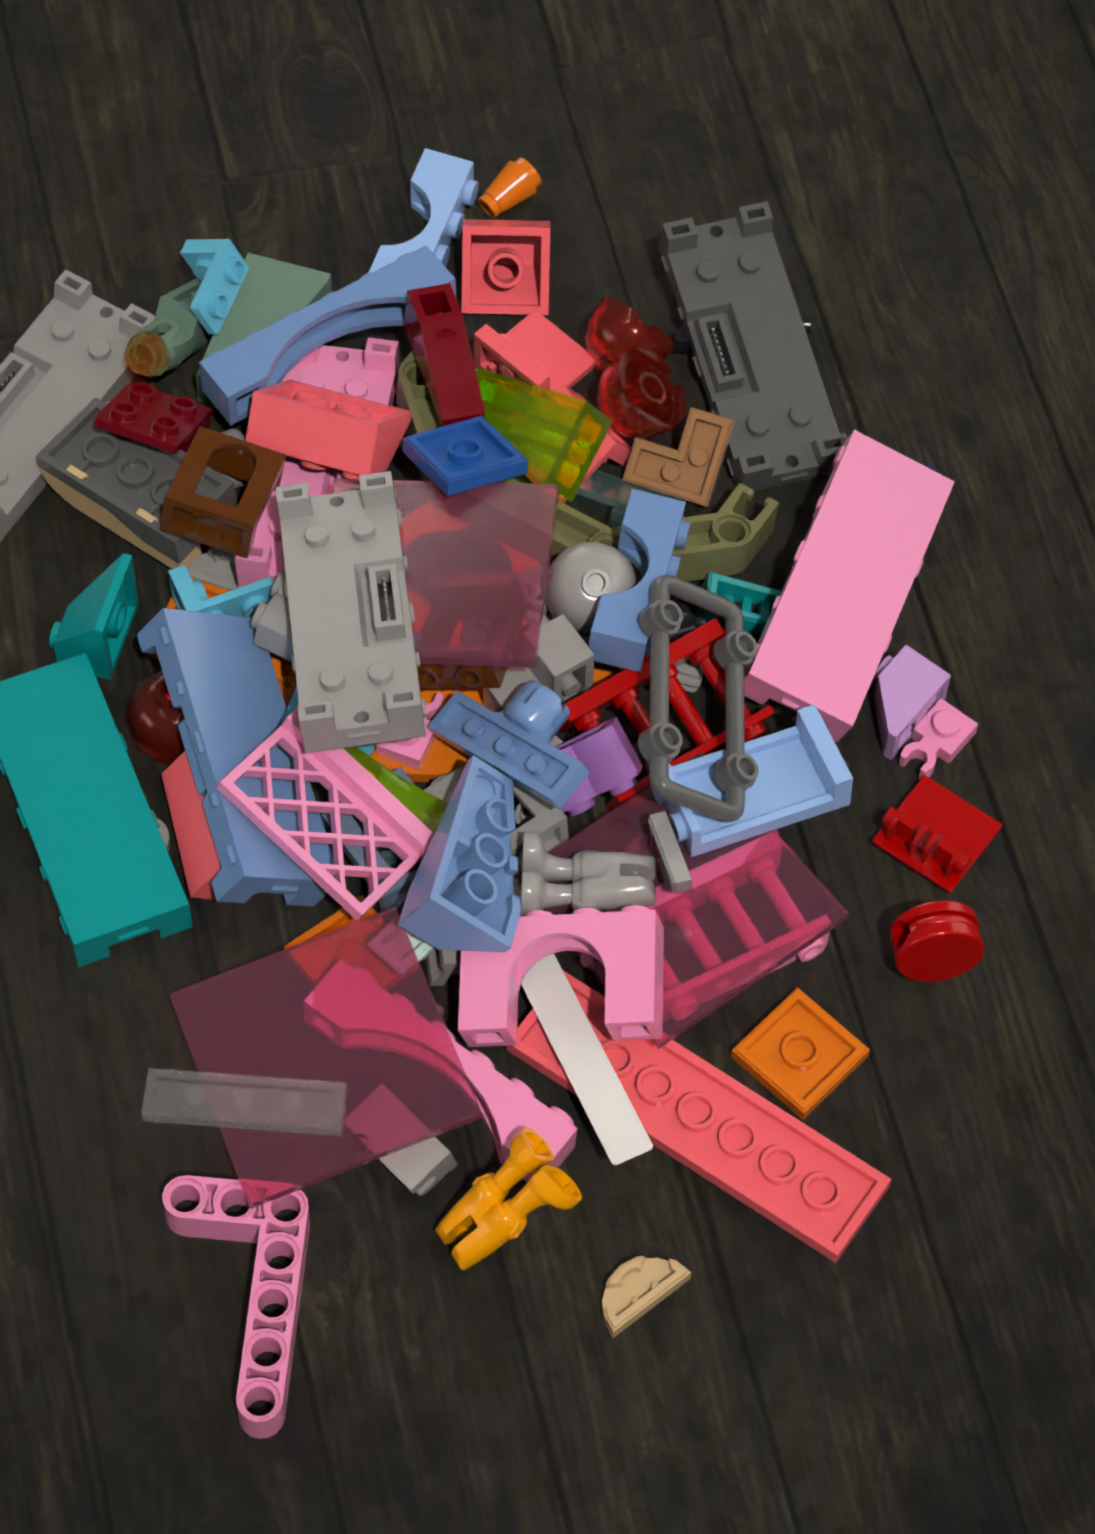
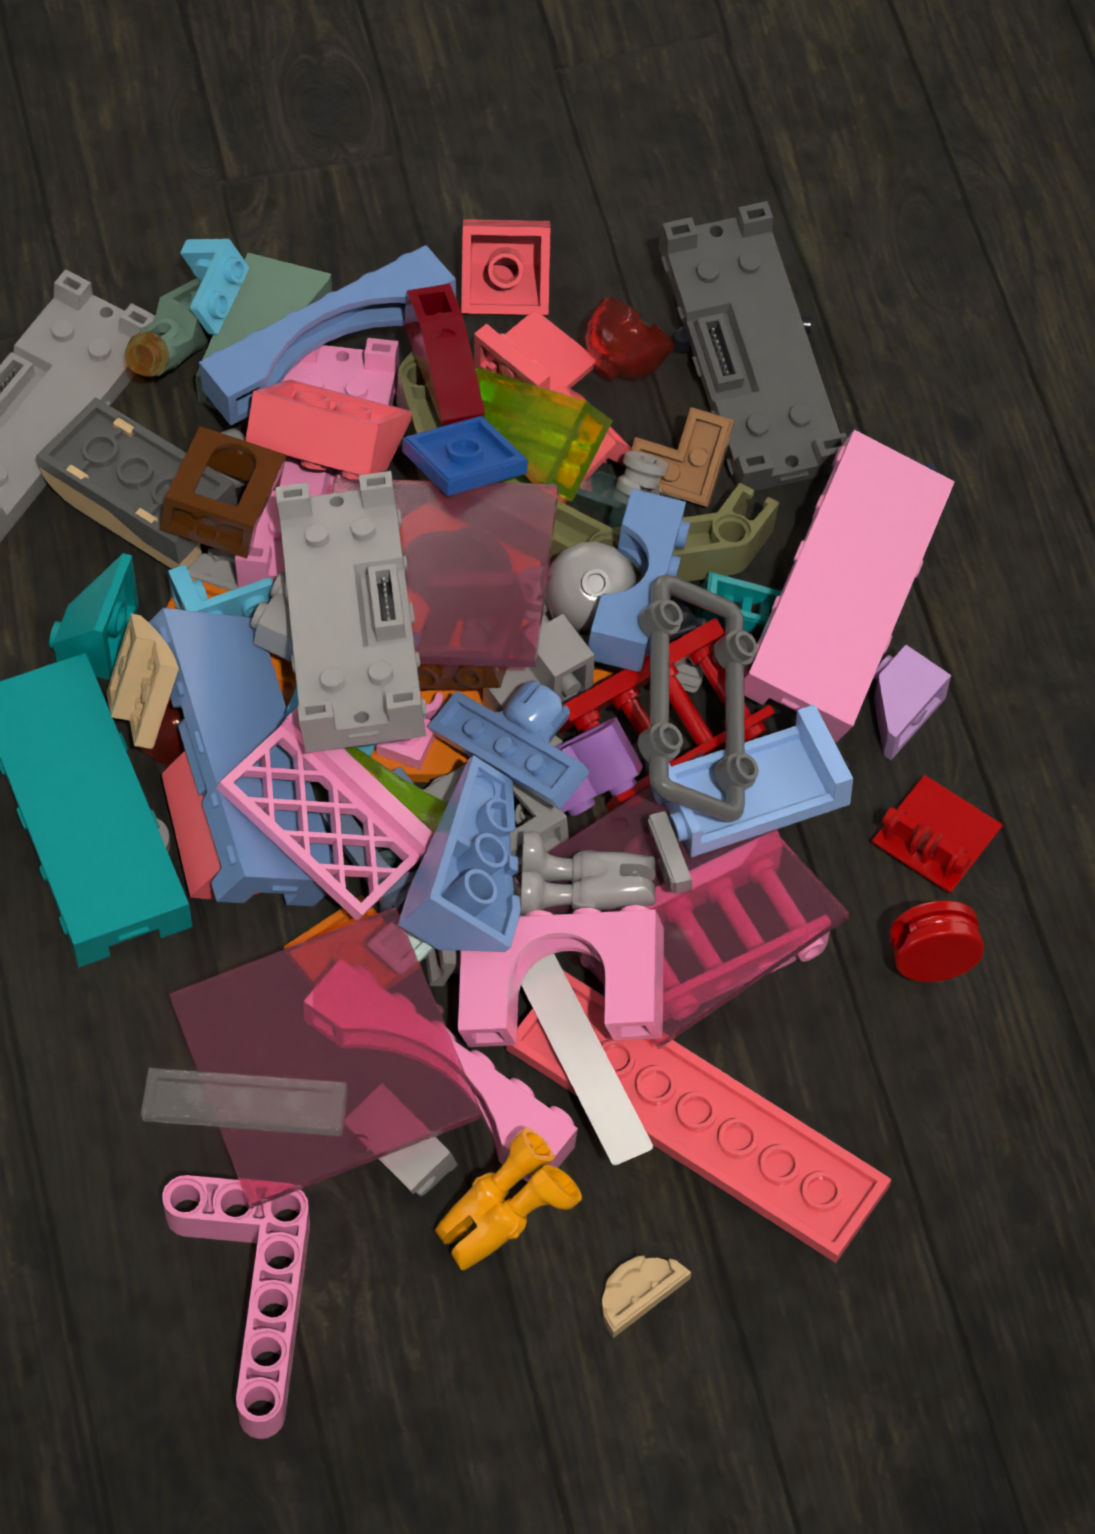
(142, 680): none -> tan slope
(154, 417): dark red bracket -> none
(439, 193): light blue arch -> none
(510, 187): orange cone -> none
(640, 401): clear red cylinder -> none
(642, 473): none -> light grey wheel
(800, 1053): orange tile -> none
(940, 735): bright pink plate -> none

